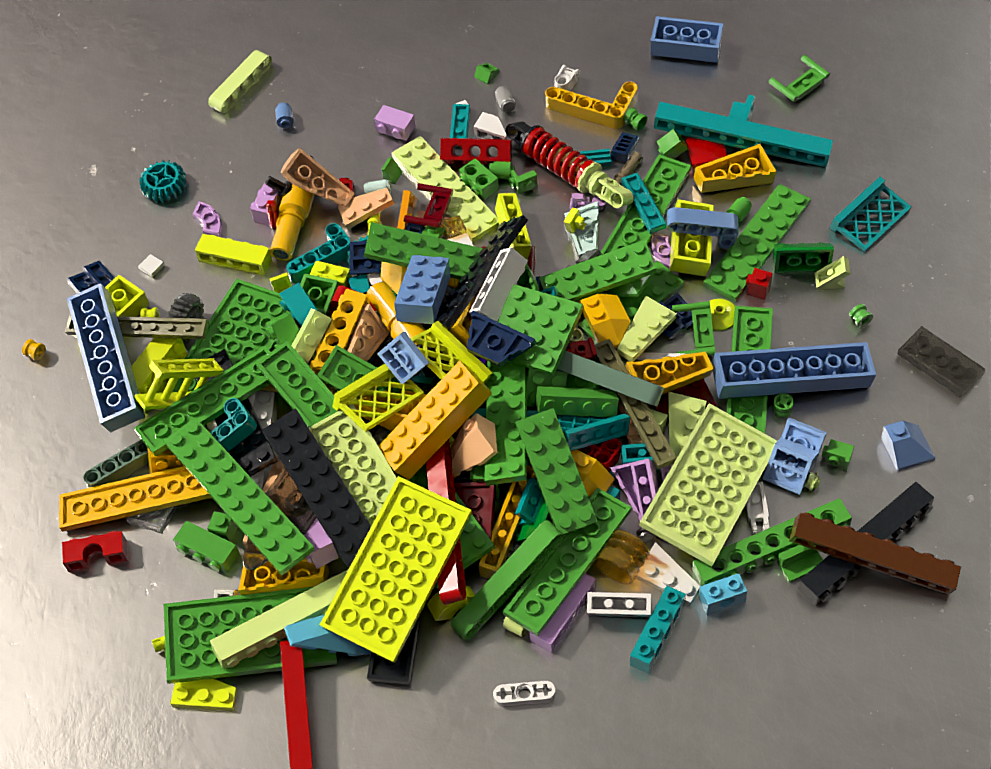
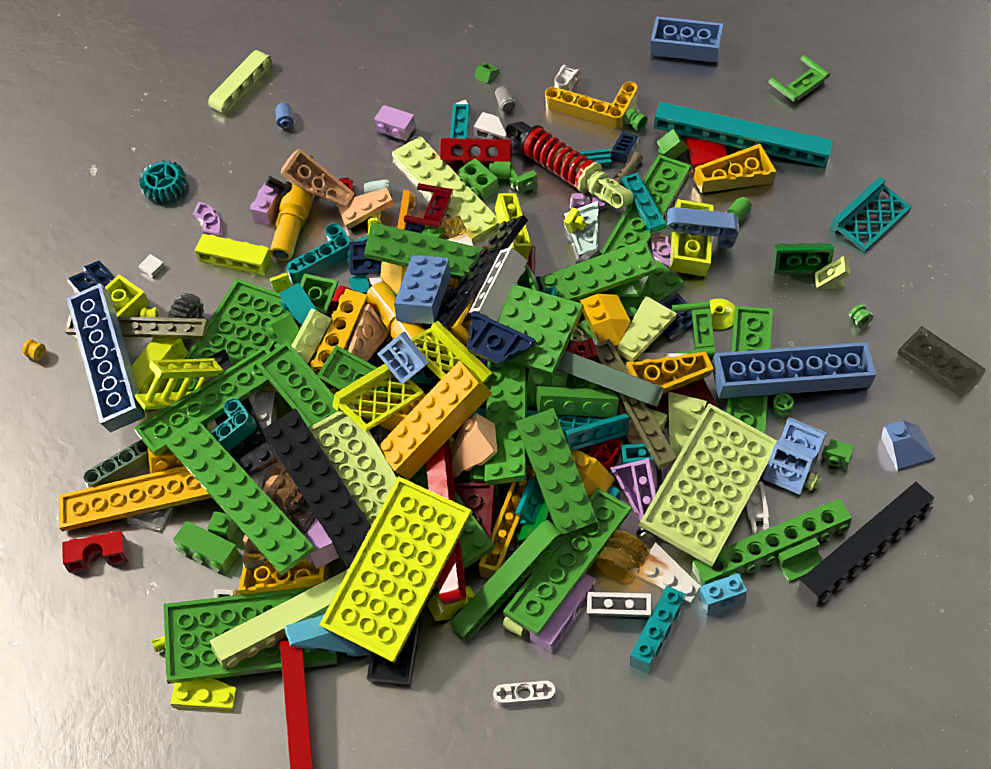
(272, 213): red axle -> none
(333, 272): neon yellow brick -> none
(391, 171): bright green slope -> none
(743, 110): teal panel -> none
(757, 242): bright green plate -> none
(759, 283): red brick -> none
(875, 553): reddish brown brick -> none

